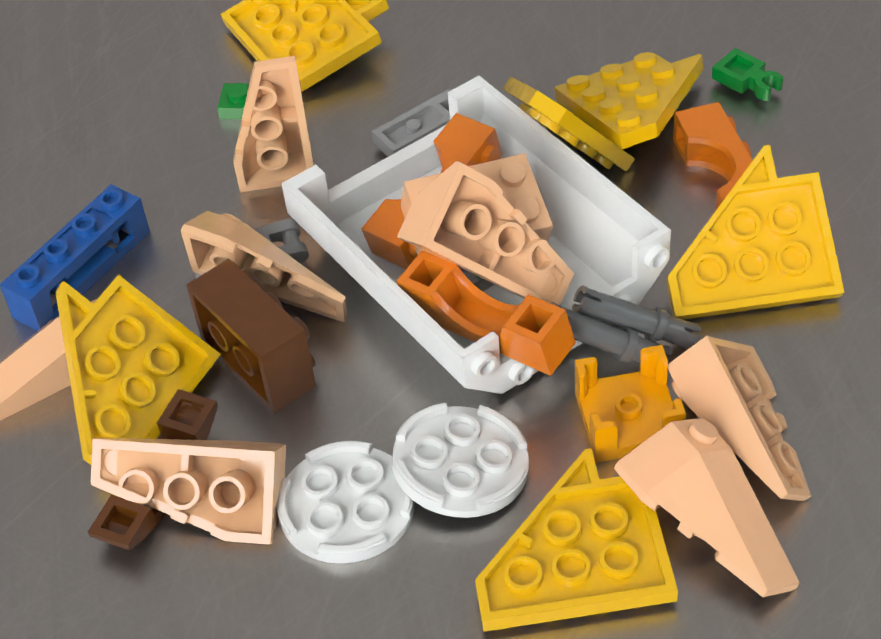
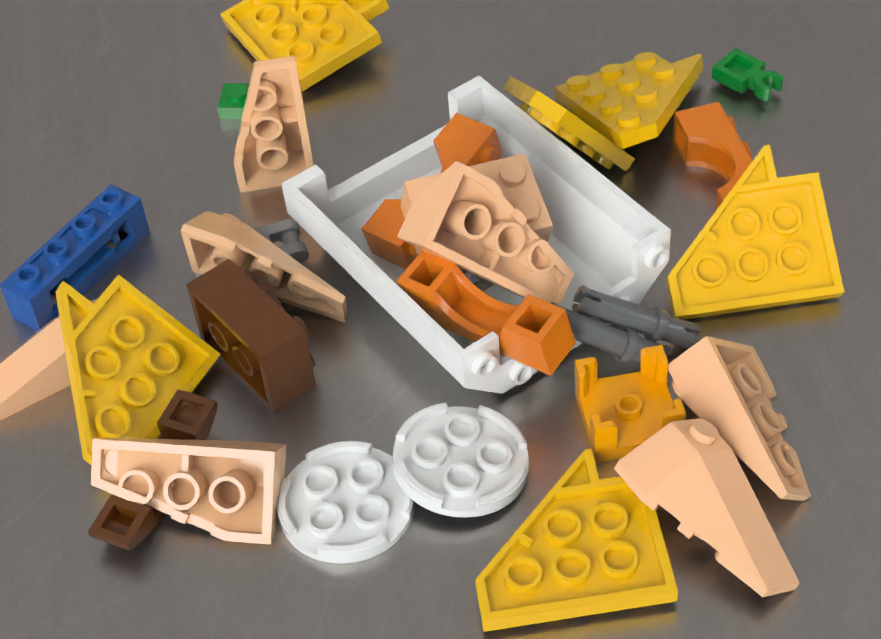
(412, 124): light grey plate -> none

